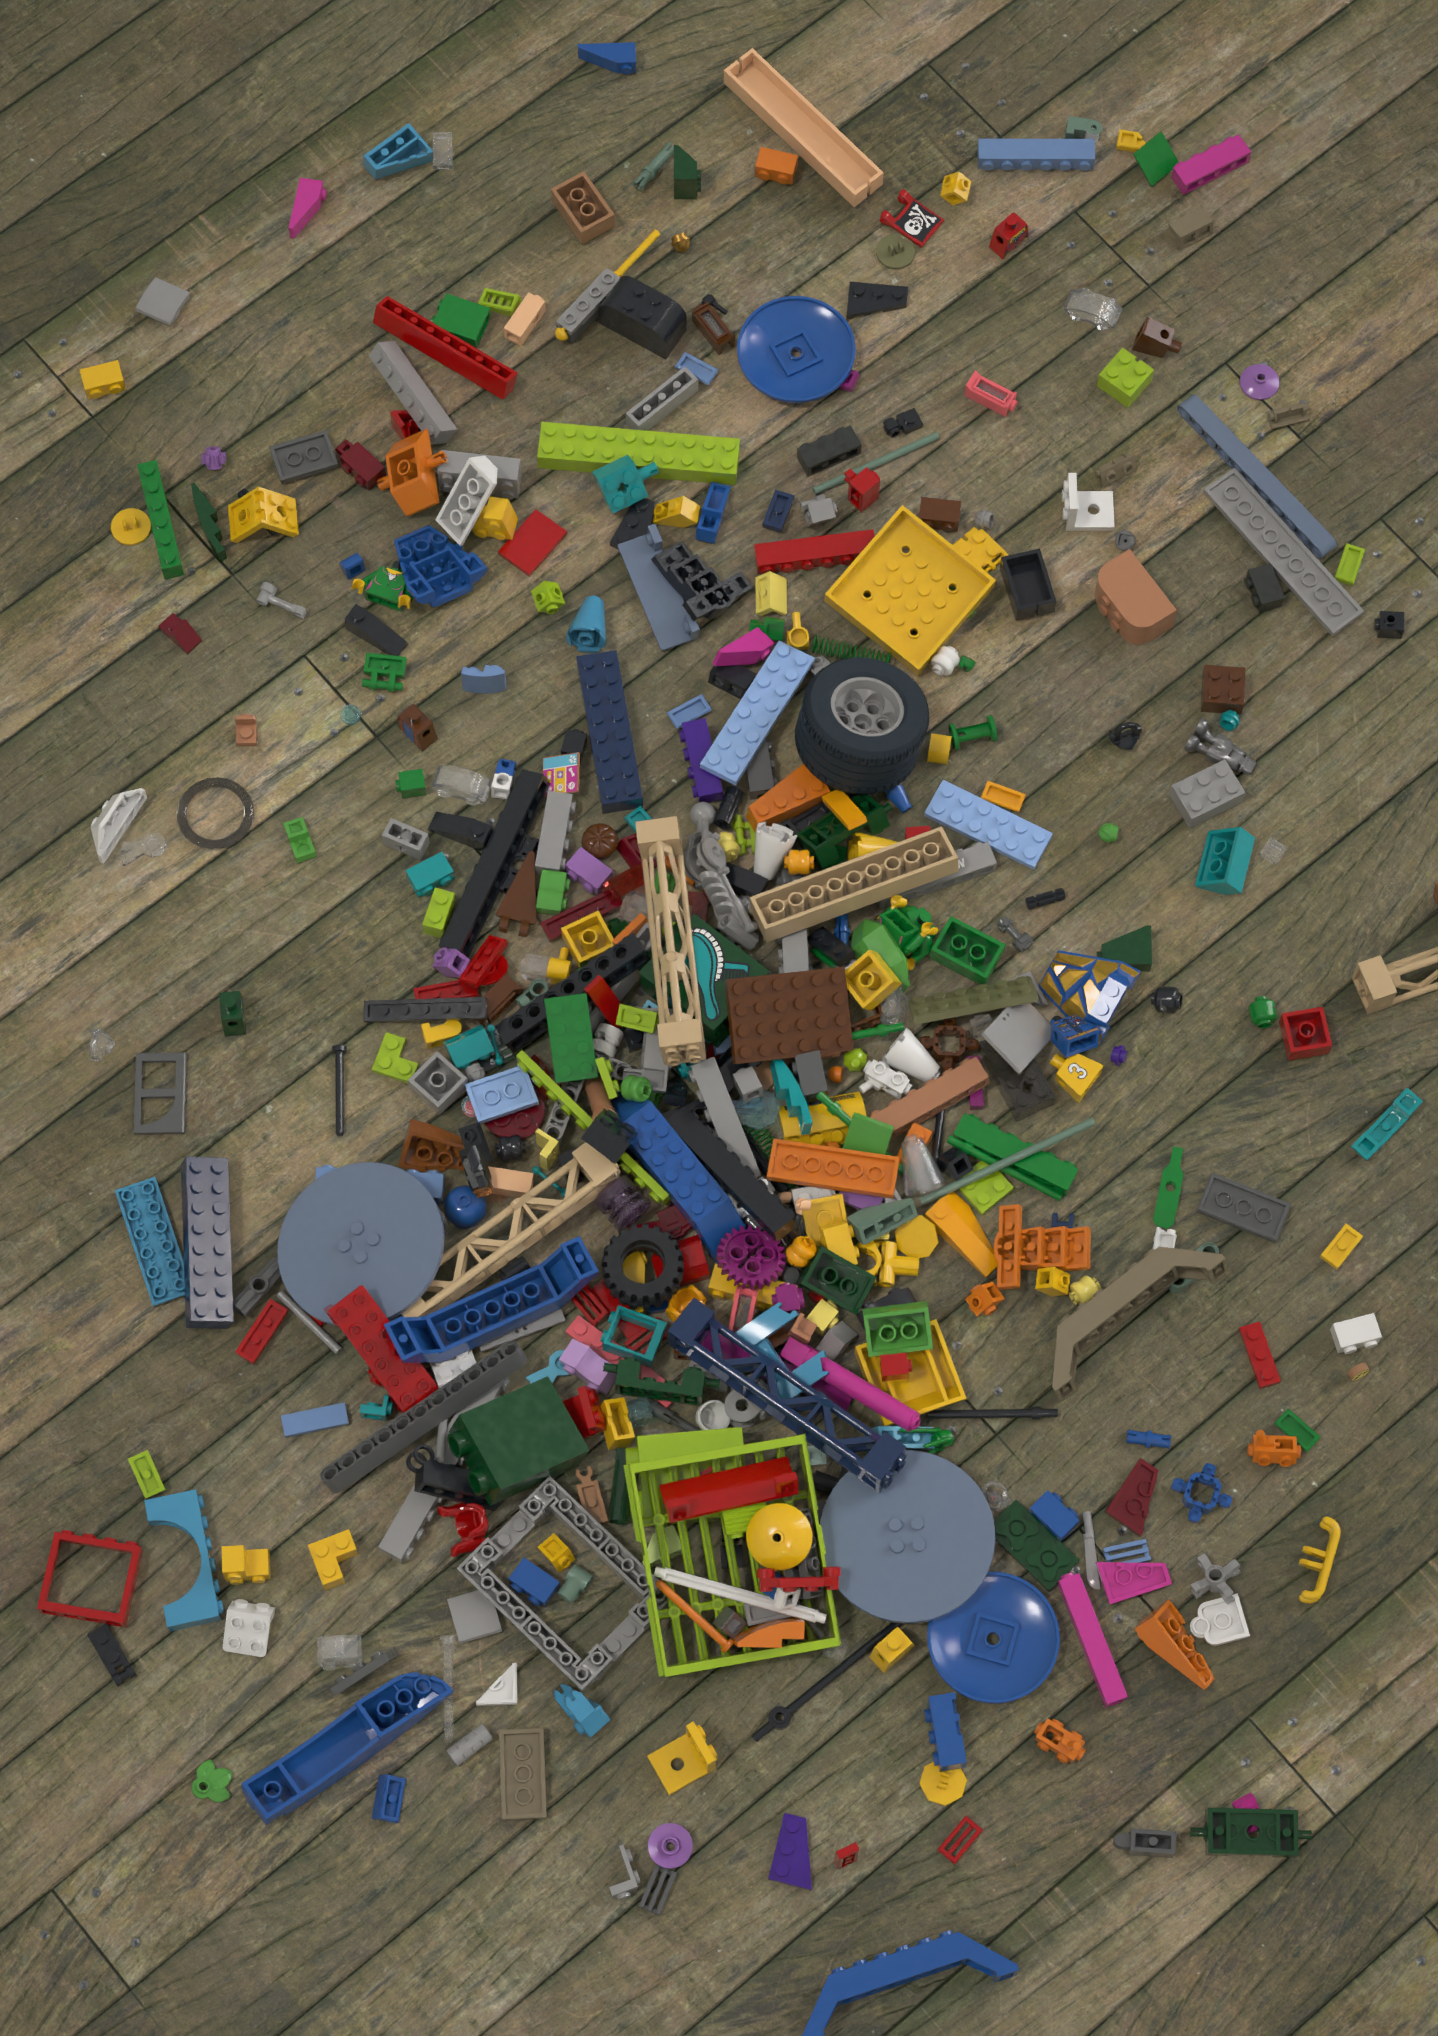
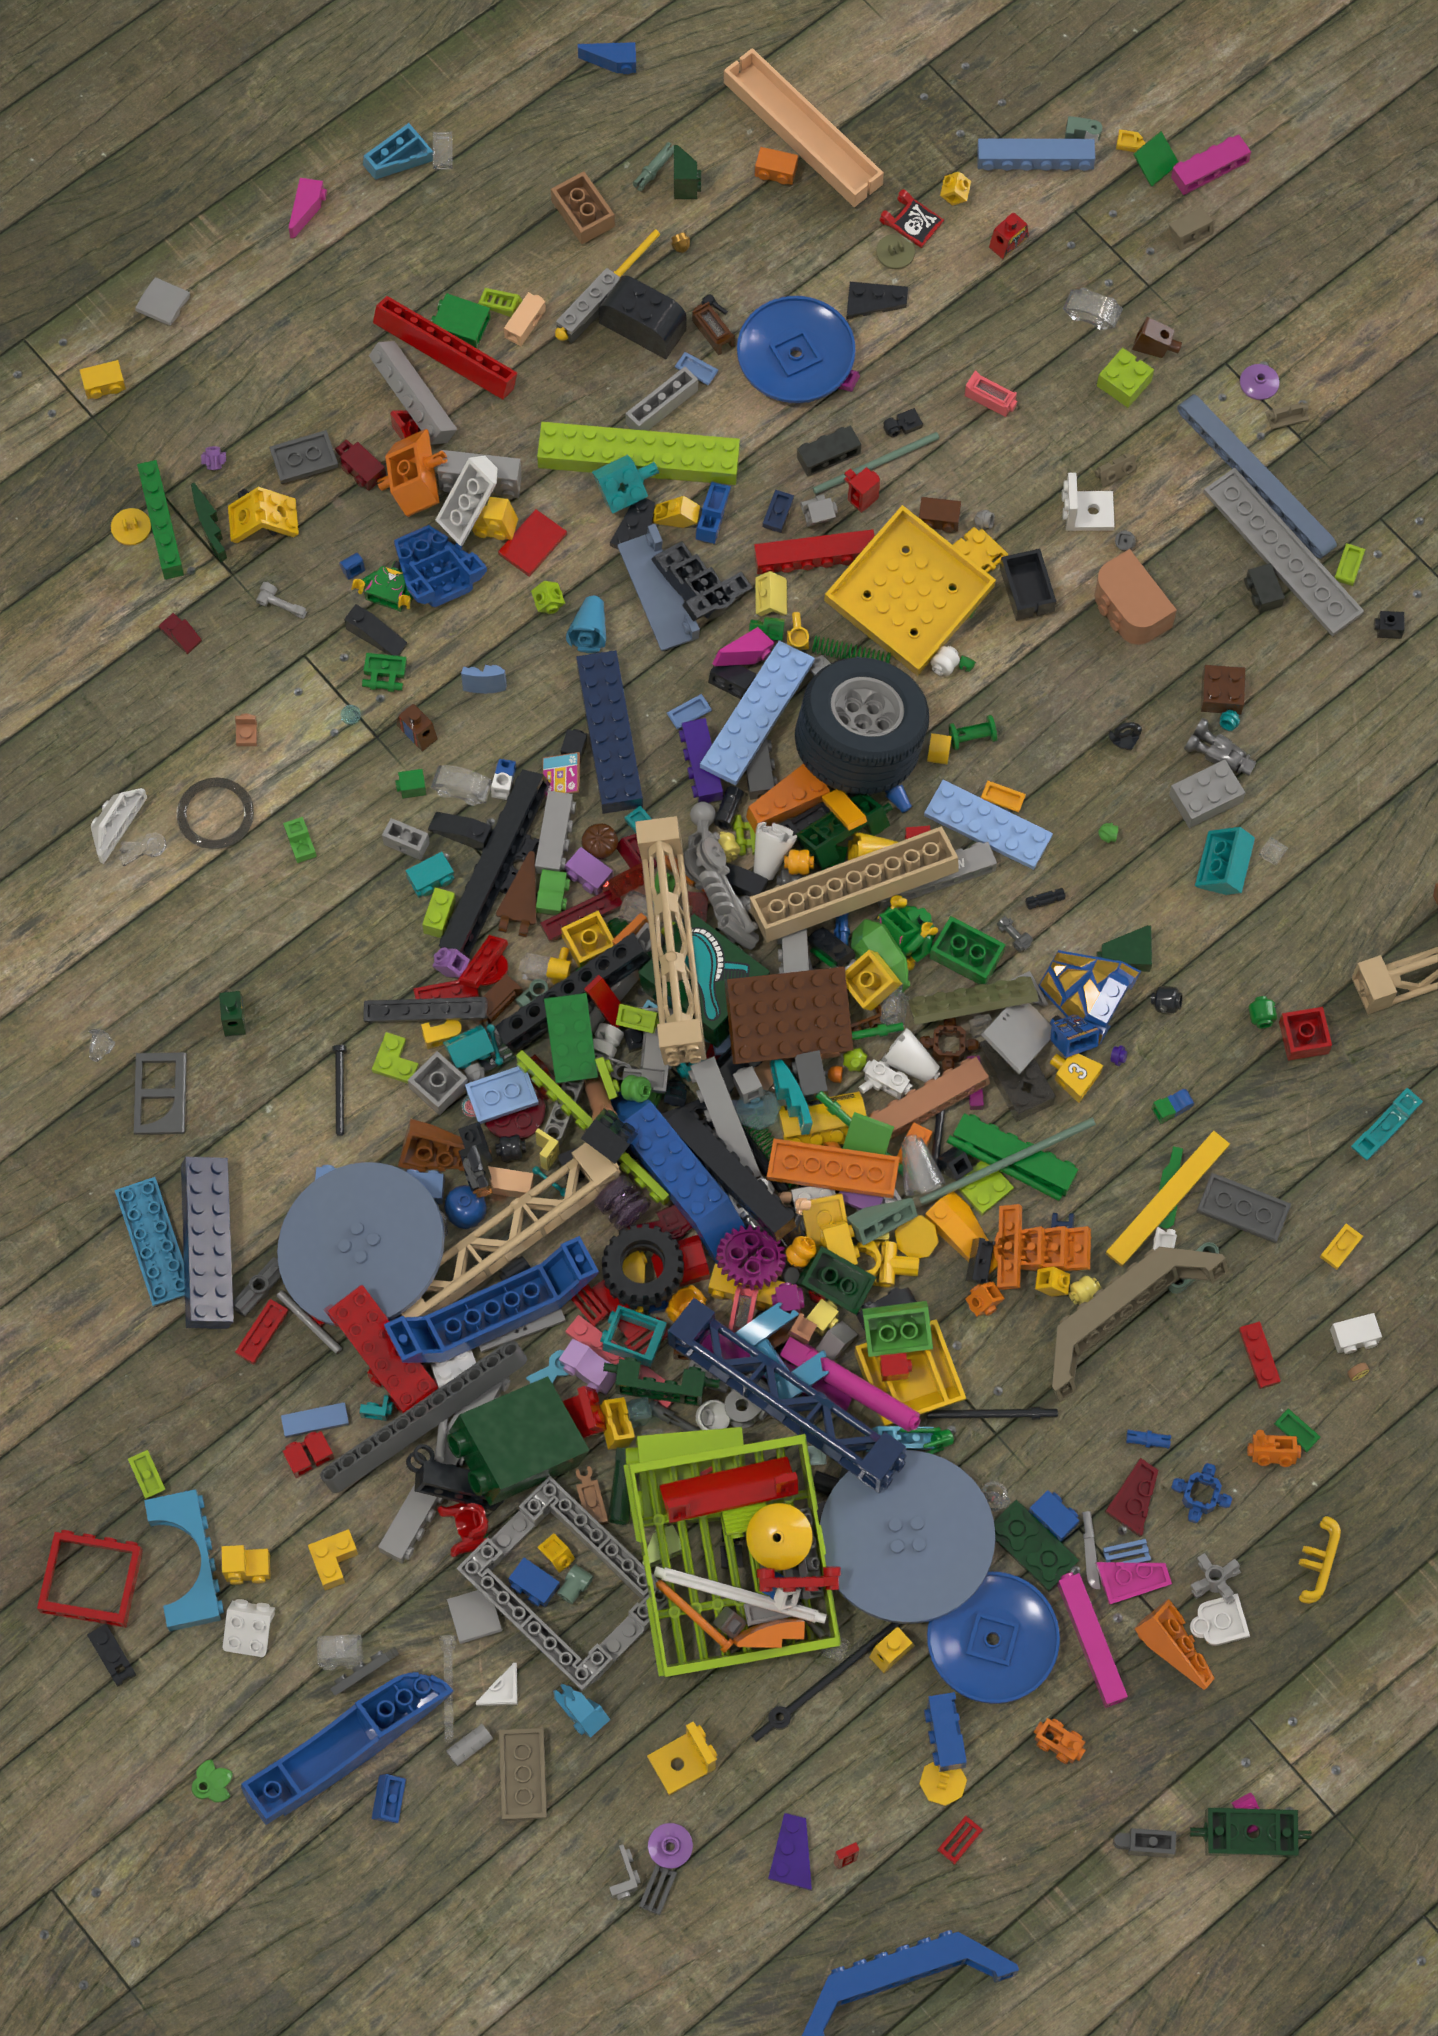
(318, 1449): none -> red piece
(980, 1261): none -> black hinge
(1167, 1198): none -> yellow tile
(1172, 1106): none -> leg

